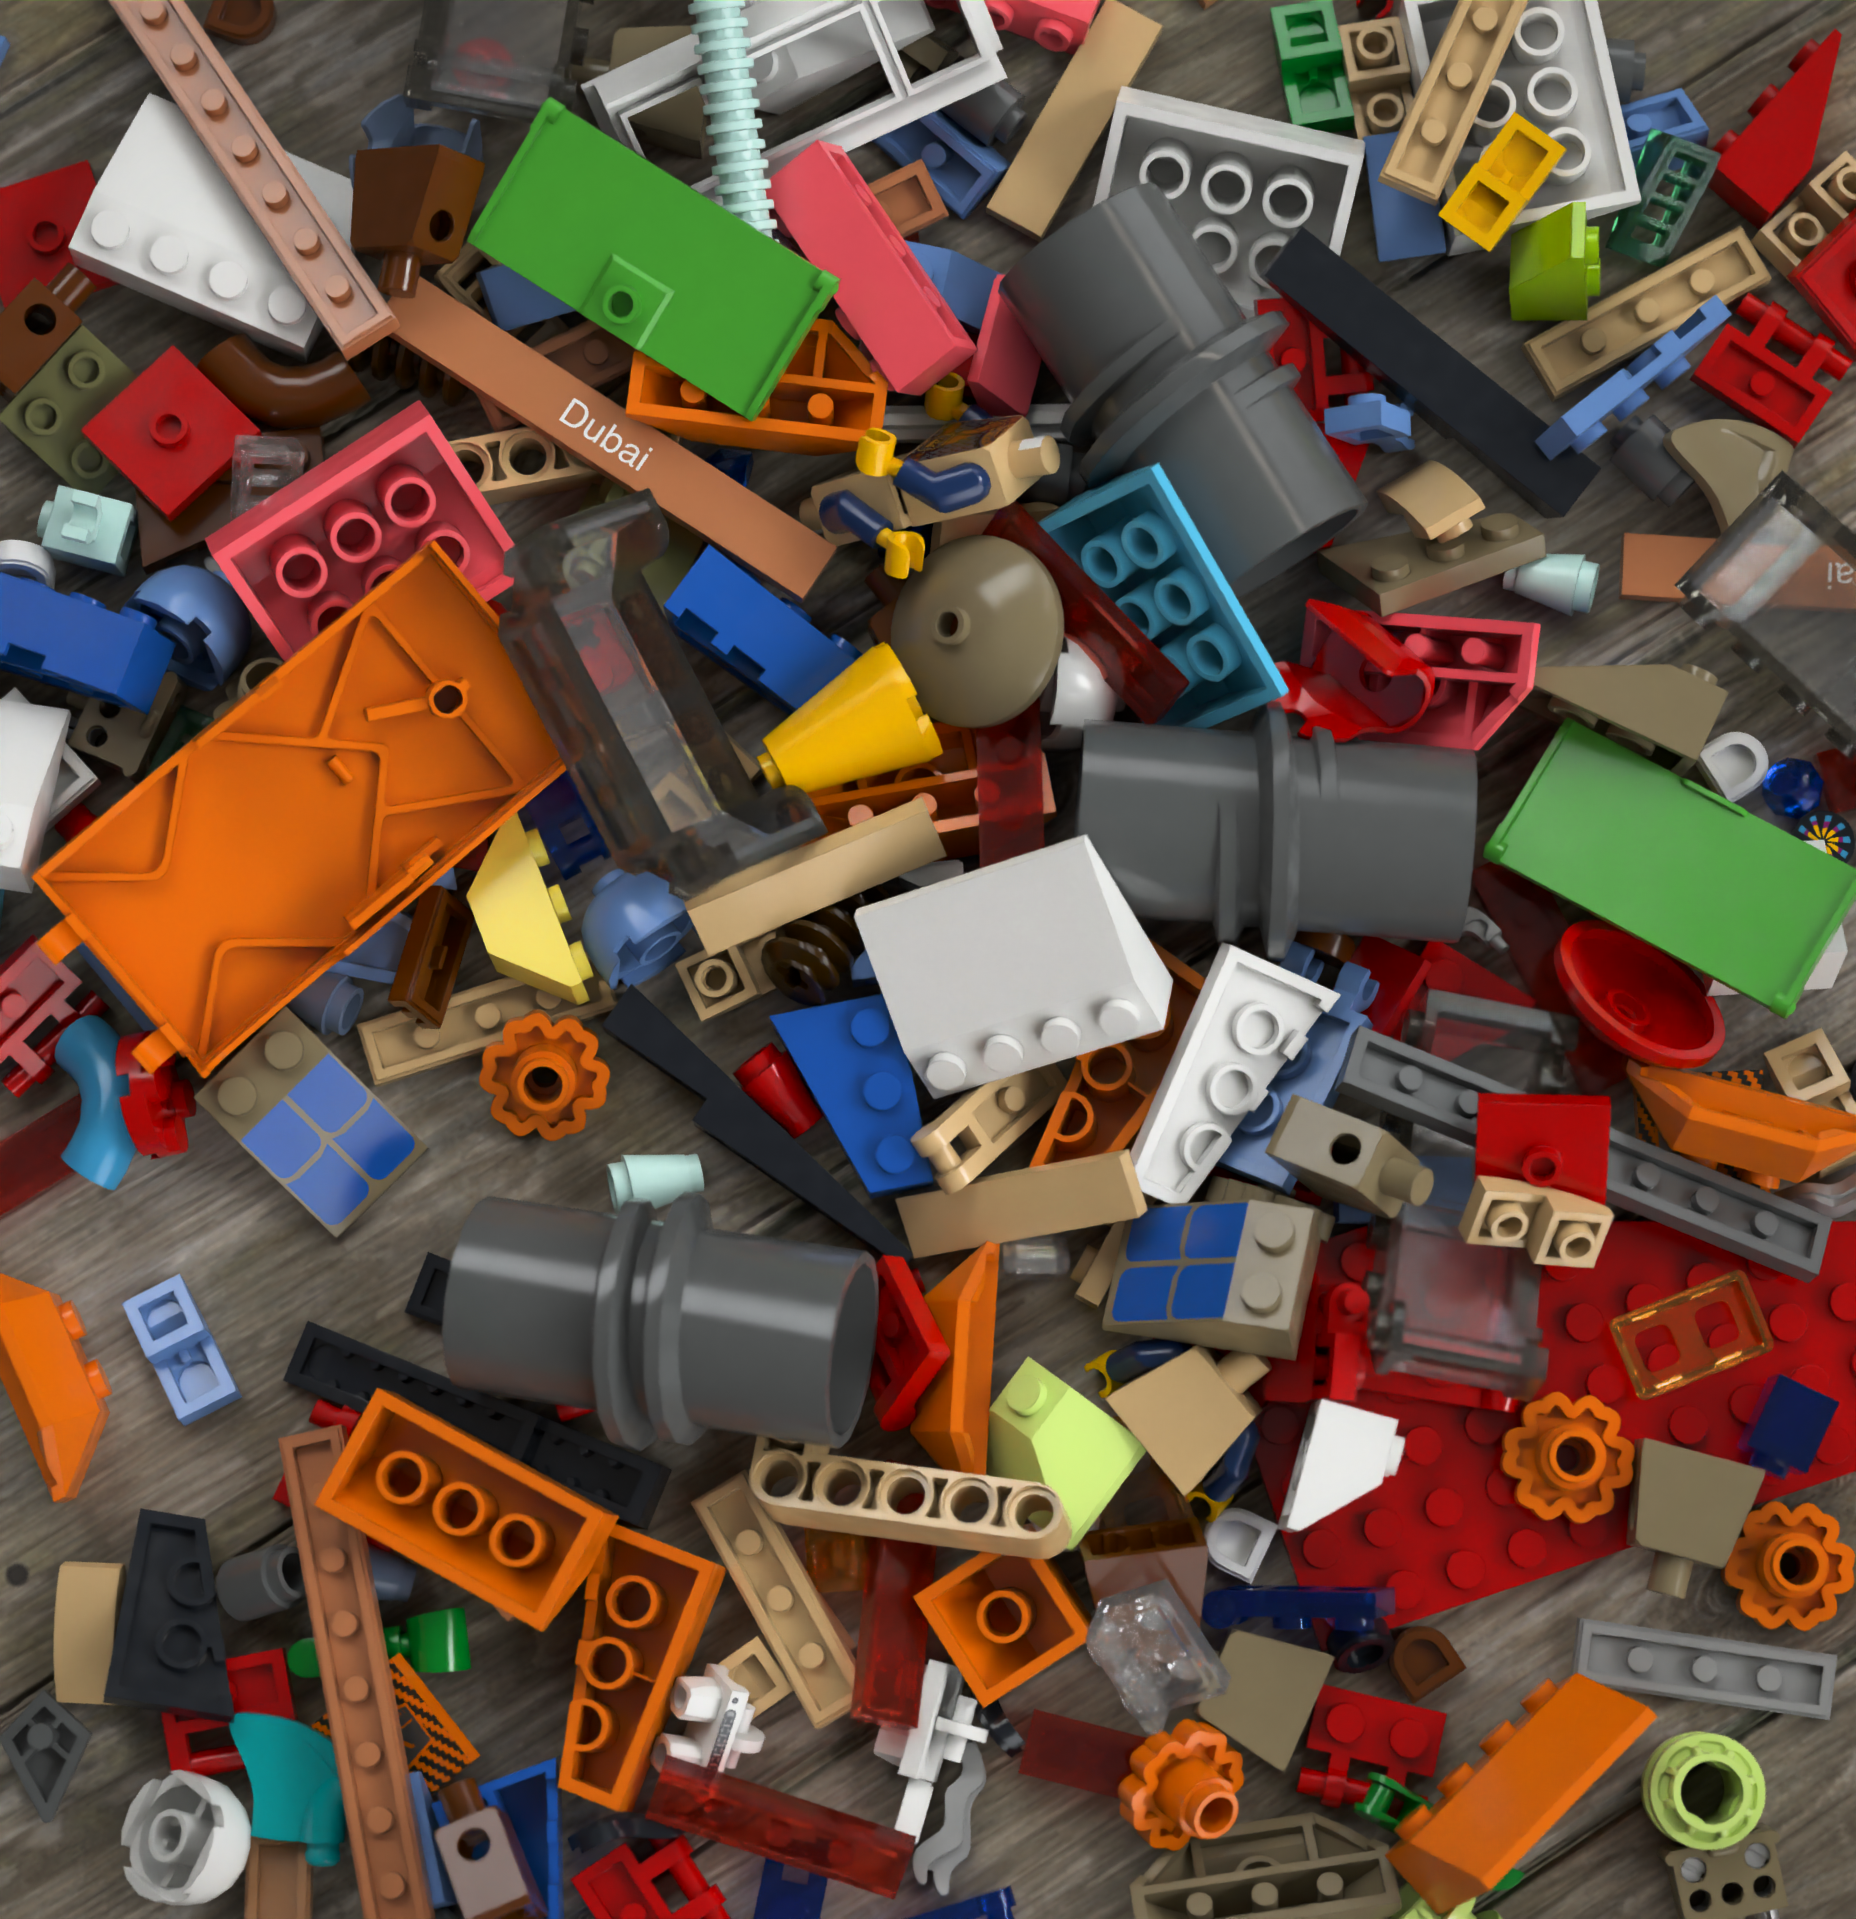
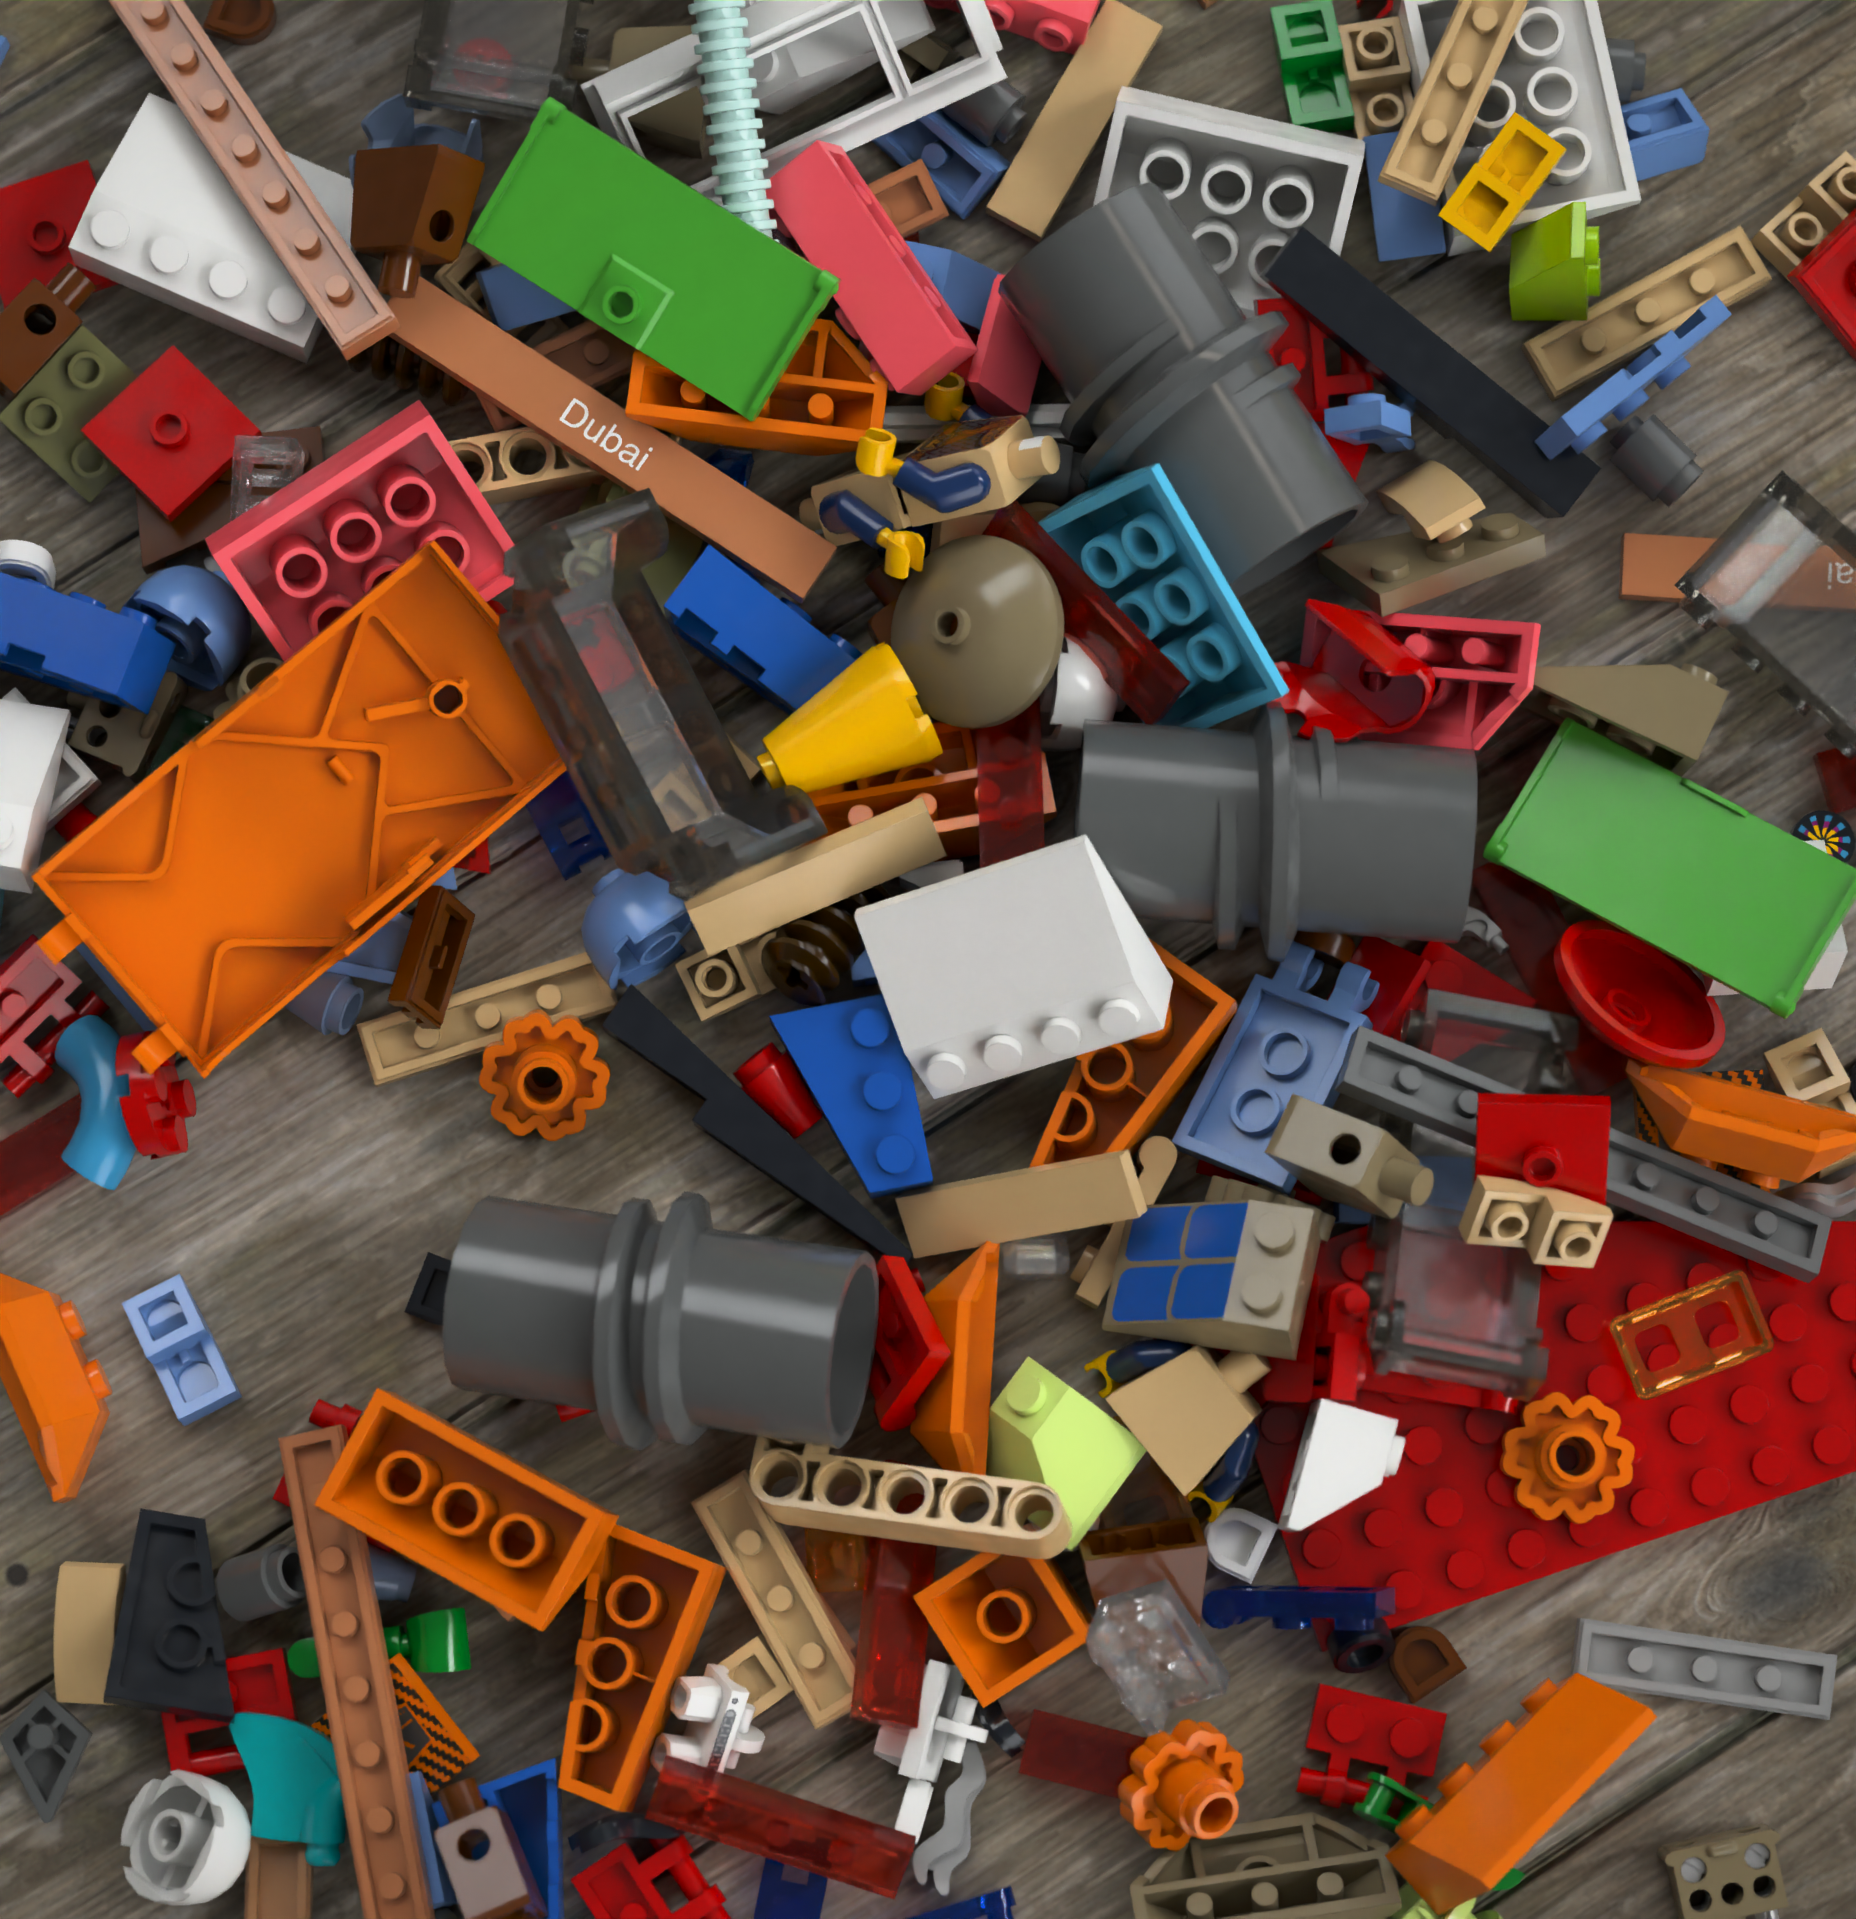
(89, 530): light aqua brick -> none
(283, 394): reddish brown cylinder -> none
(311, 1122): slope -> none
(524, 917): light yellow slope -> none
(595, 1469): black slope -> none
(653, 1178): light aqua cone -> none
(987, 1123): tan plate -> none
(1229, 1052): white wing -> none
(1267, 1694): dark tan torso -> none
(1556, 581): light aqua cone -> none
(1686, 1510): dark tan torso -> none
(1689, 188): clear green slope -> none
(1729, 462): dark tan arm -> none
(1733, 765): white tile -> none
(1742, 1796): yellowish green piece -> none
(1763, 384): red plate -> none
(1778, 147): red slope -> none
(1786, 1427): clear blue brick -> none
(1792, 788): clear blue rock -> none
(1820, 1571): orange plant -> none

